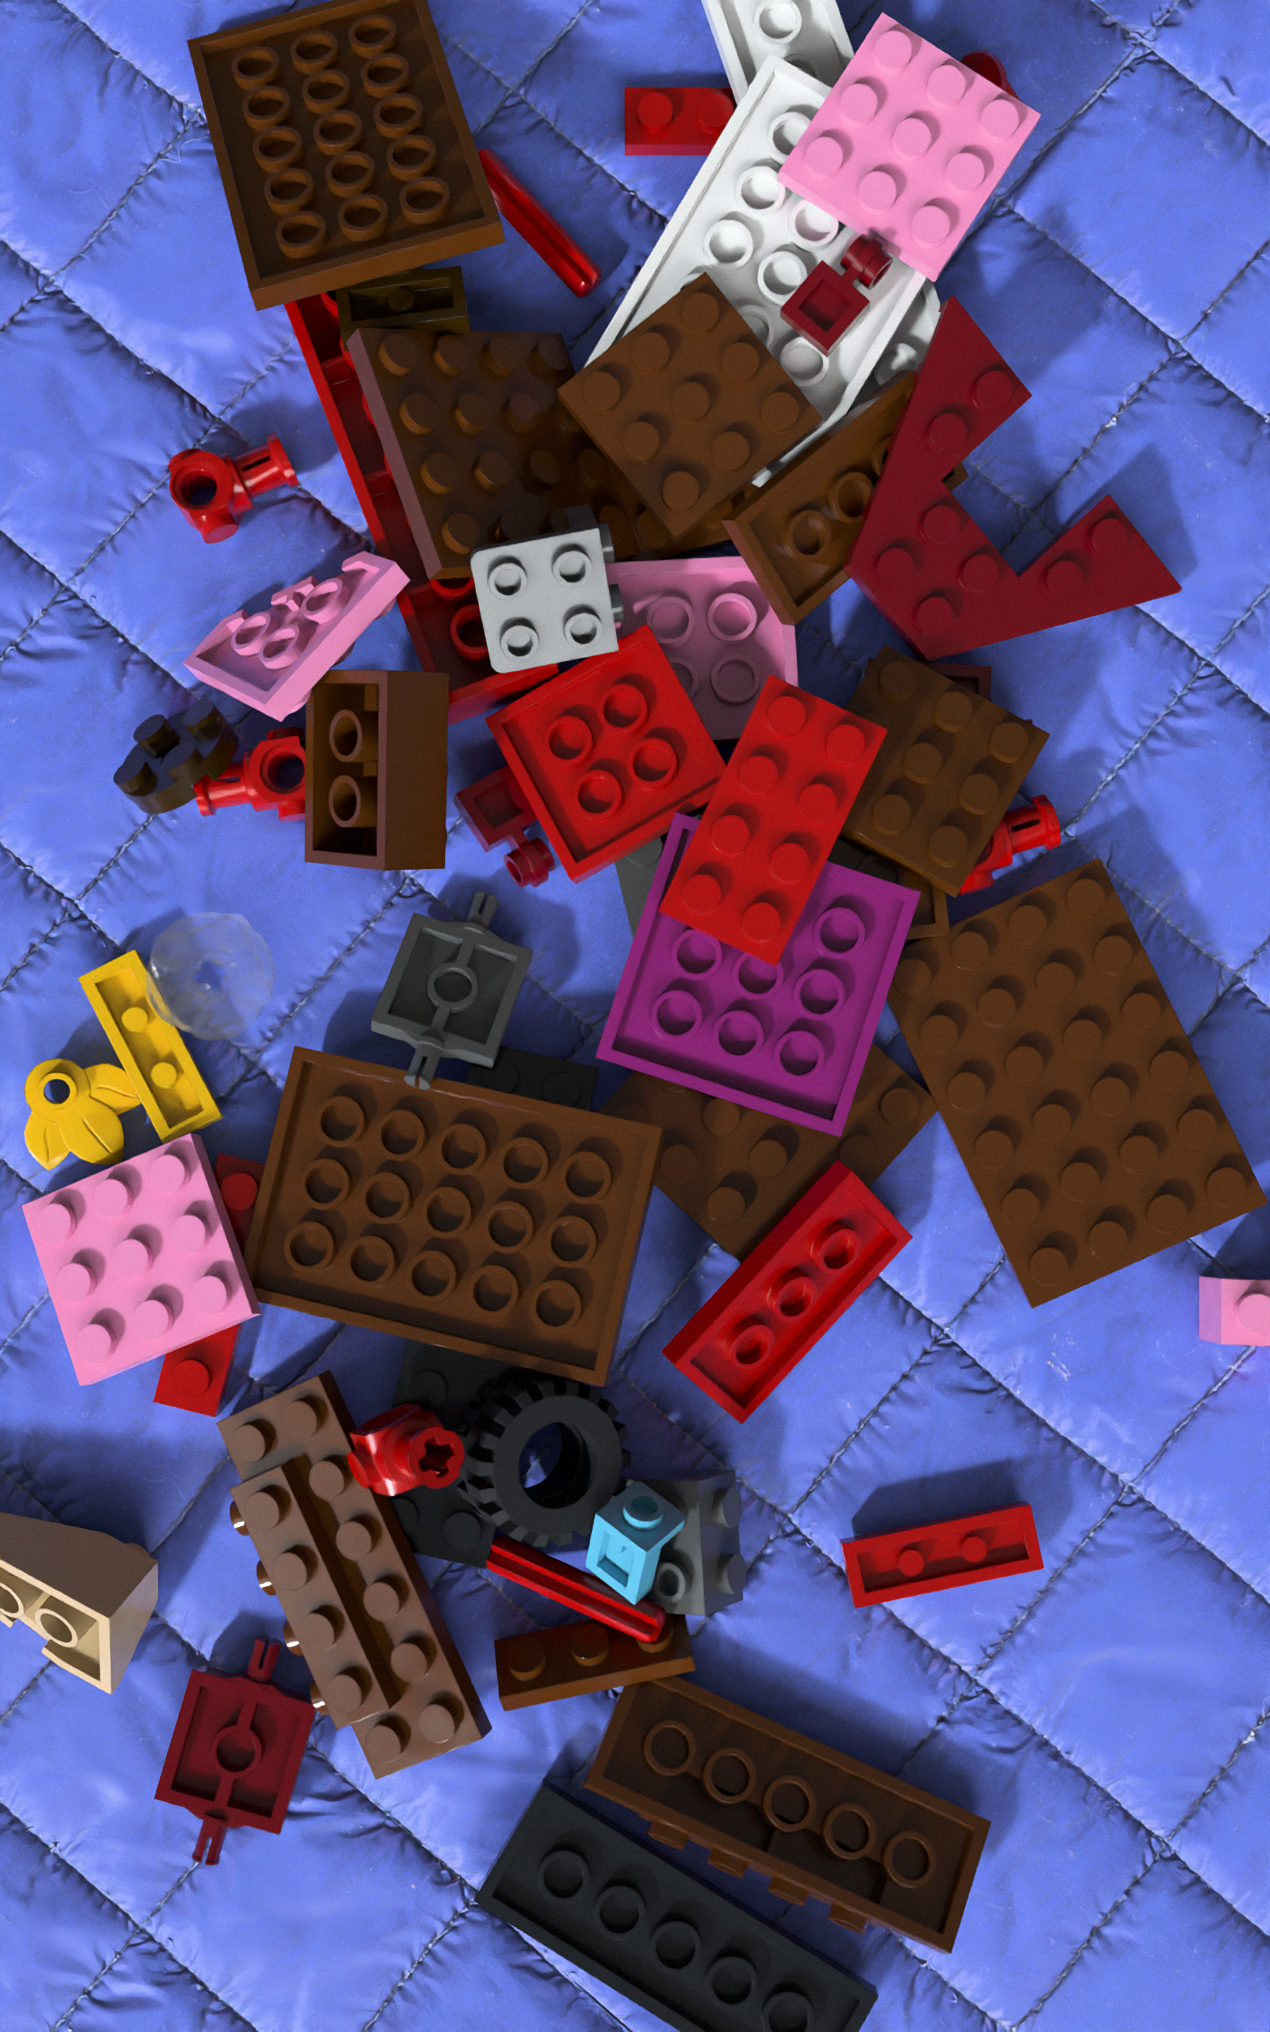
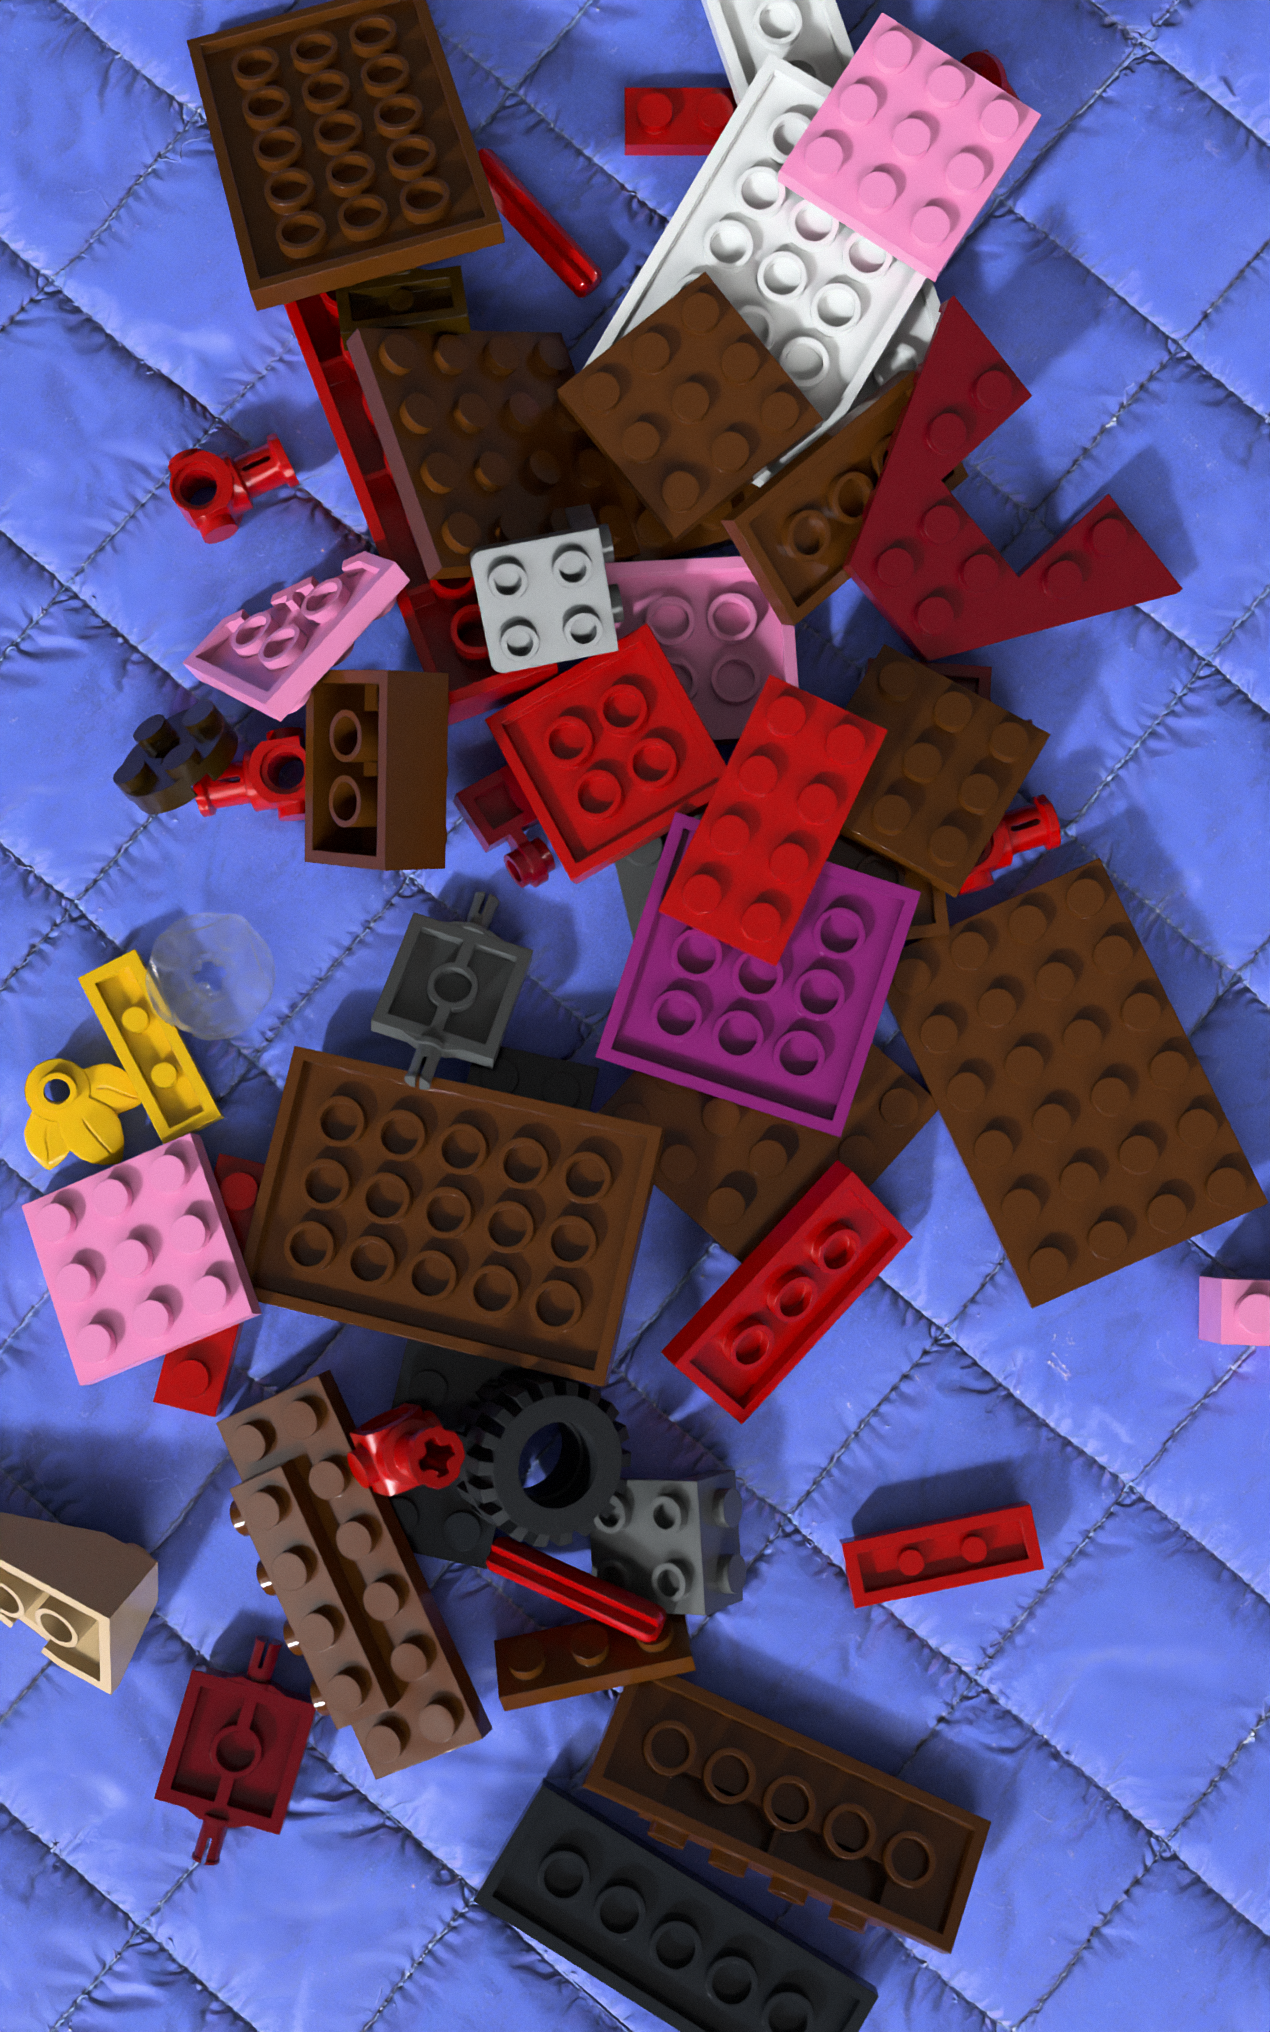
(629, 1539): medium azure bracket -> none
(830, 304): dark red plate -> none

